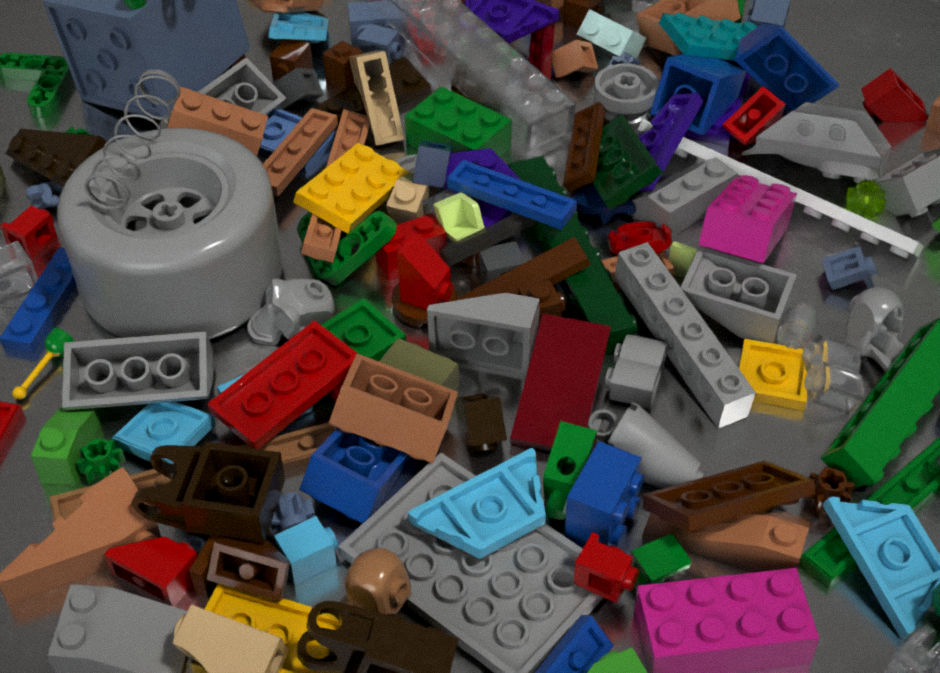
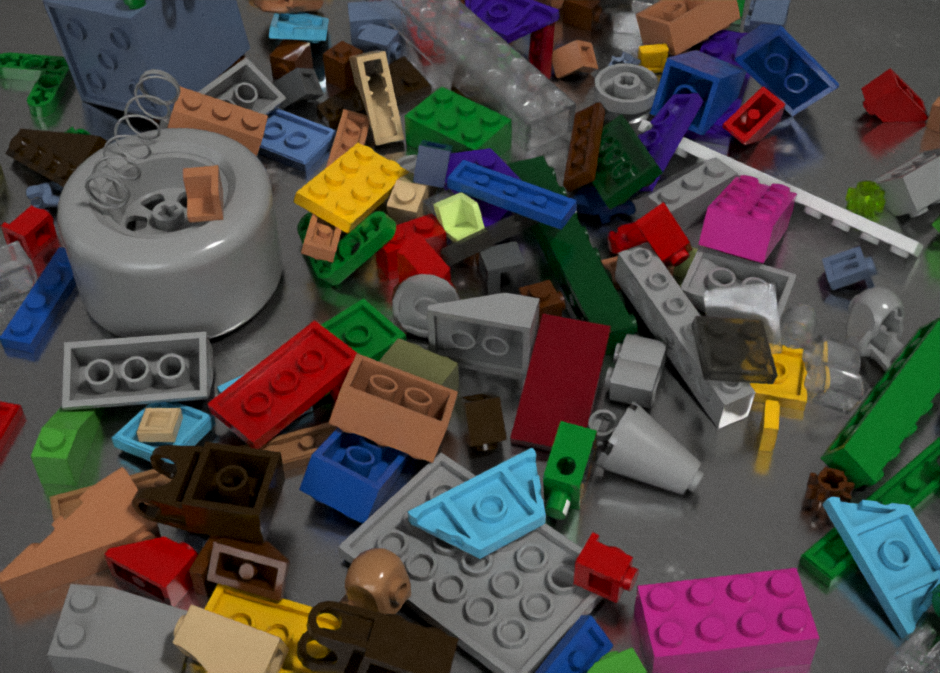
(55, 348): hinge -> none
(100, 459): green gear -> none
(160, 425): none -> tan tile
(203, 193): none -> nougat panel
(289, 309): light grey head -> none
(291, 511): sand blue gear -> none
(298, 148): nougat plate -> none
(308, 549): medium azure brick -> none
(415, 296): none -> light grey tile
(551, 265): reddish brown tile -> none
(604, 496): blue brick -> none
(610, 35): light aqua brick -> none
(653, 57): none -> yellow tile
(659, 560): green panel -> none
(665, 236): none -> red slope
(705, 36): teal plate -> none
(728, 496): reddish brown plate -> none
(733, 350): none -> clear smoke plate
(748, 303): none -> clear tile
(750, 543): nougat wedge -> none
(769, 425): none -> yellow tile
(829, 139): light grey slope -> none

